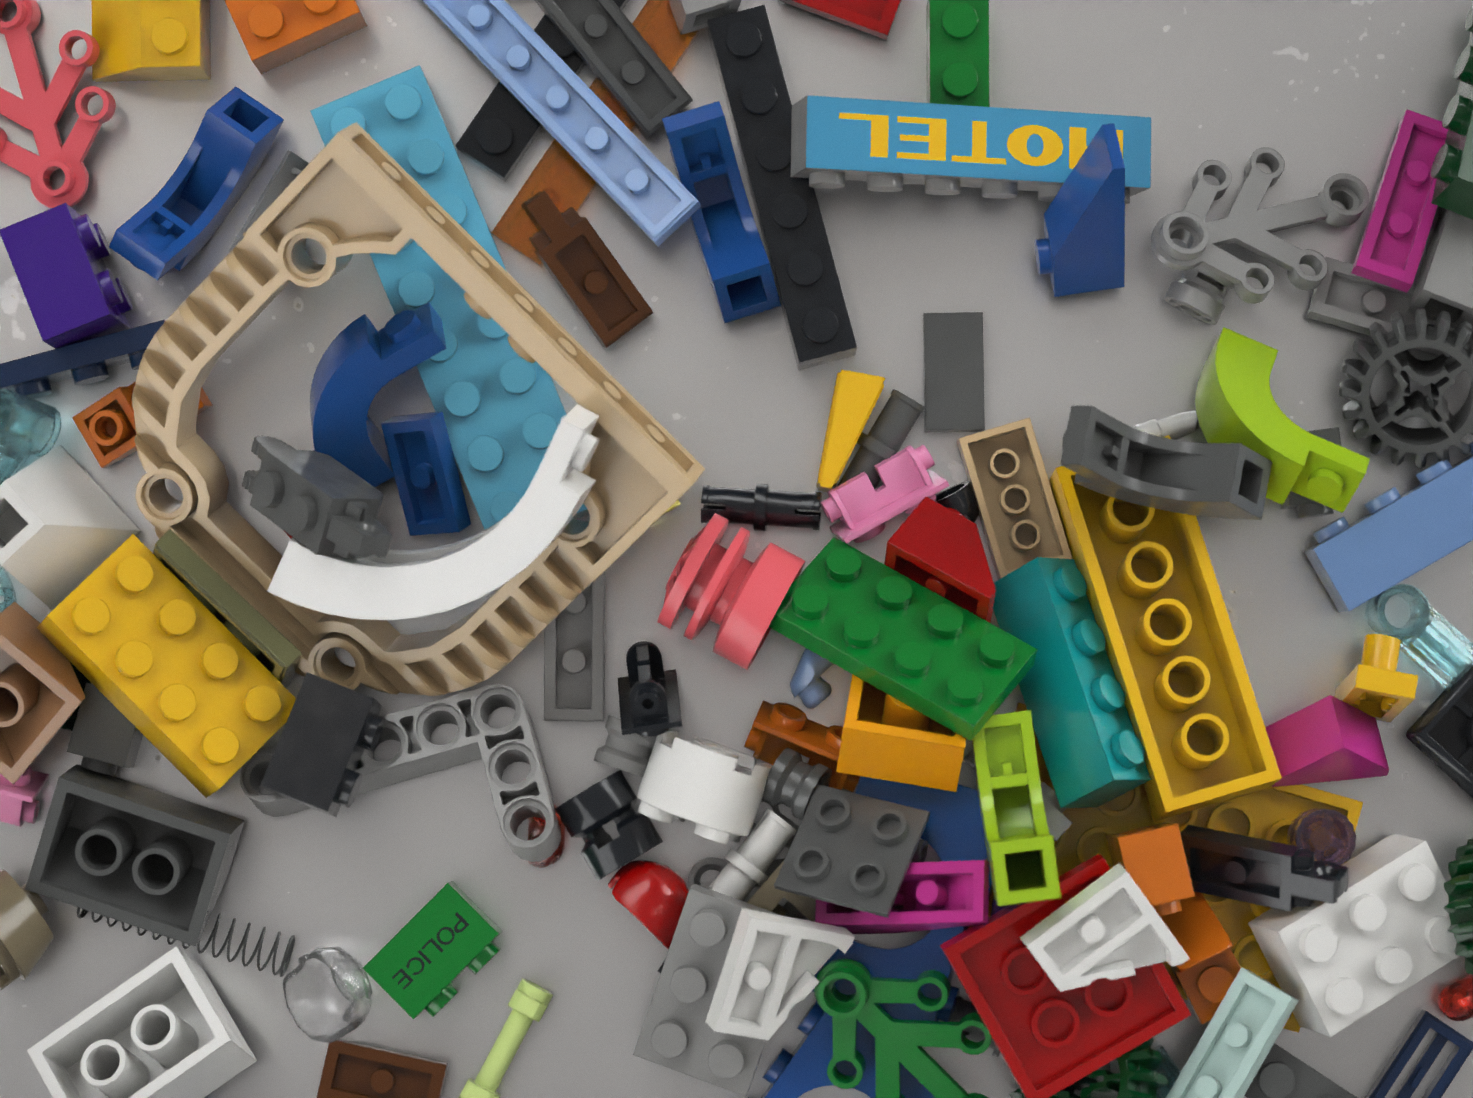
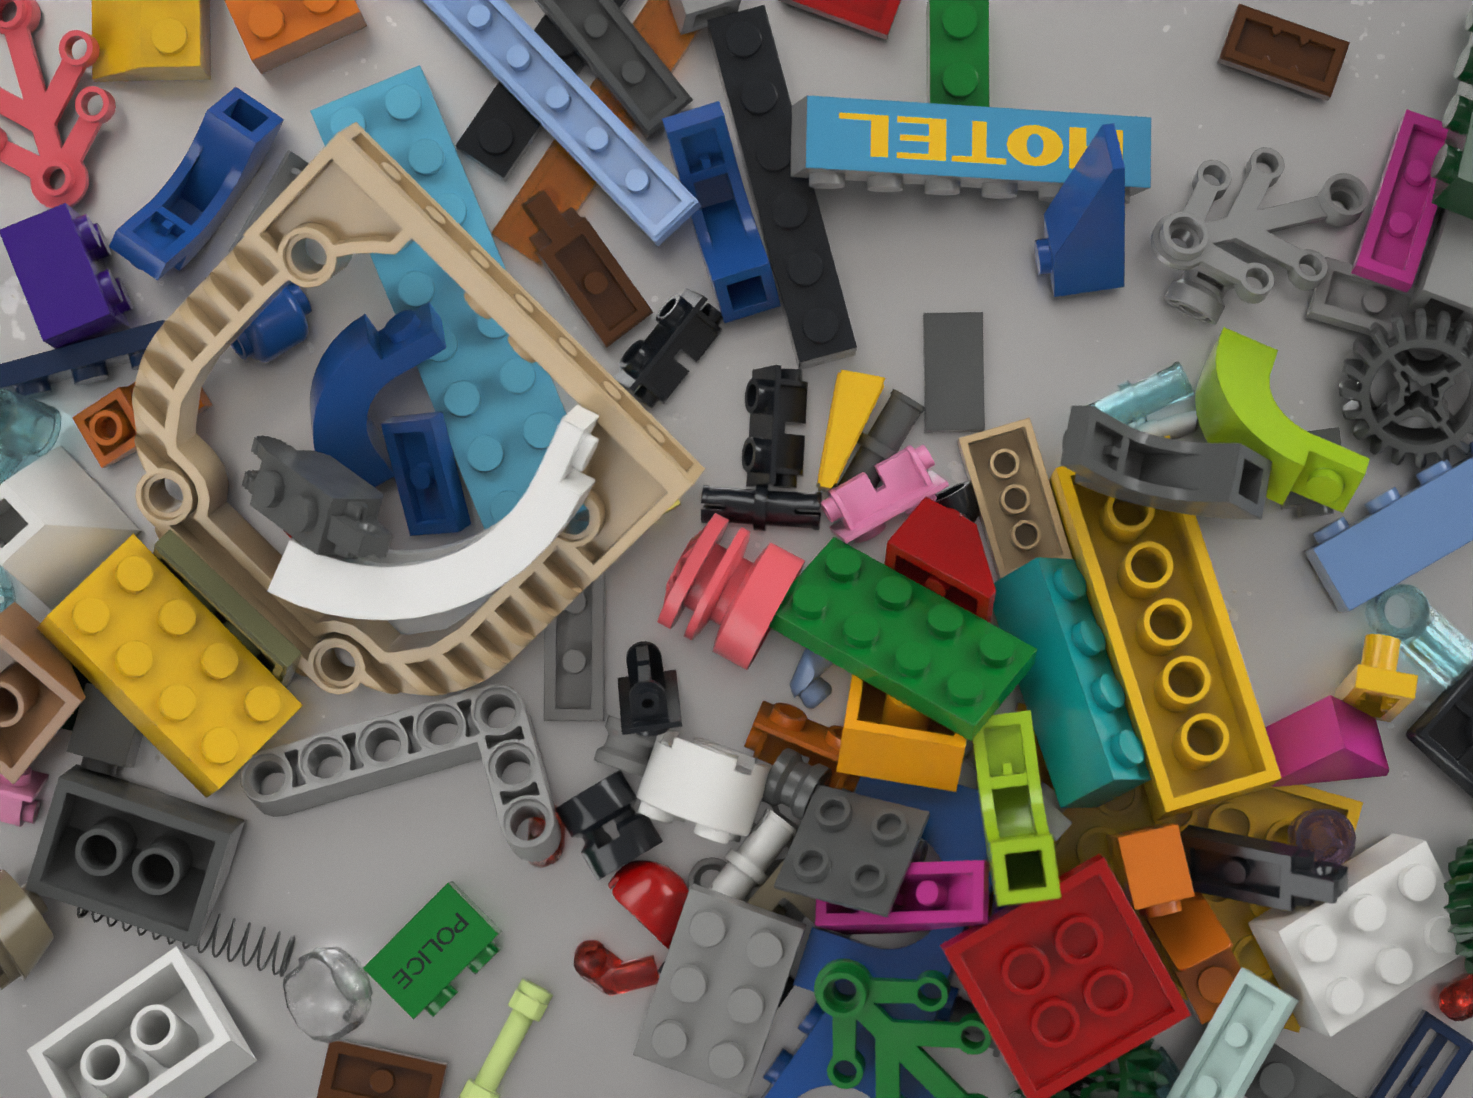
(276, 328): none -> blue head
(324, 745): black brick -> none
(609, 972): none -> clear red arm
(678, 328): none -> black hinge
(770, 971): white wing -> none
(773, 399): none -> black hinge
(1102, 934): white wing -> none
(1146, 396): none -> clear light blue pin
(1283, 52): none -> reddish brown plate

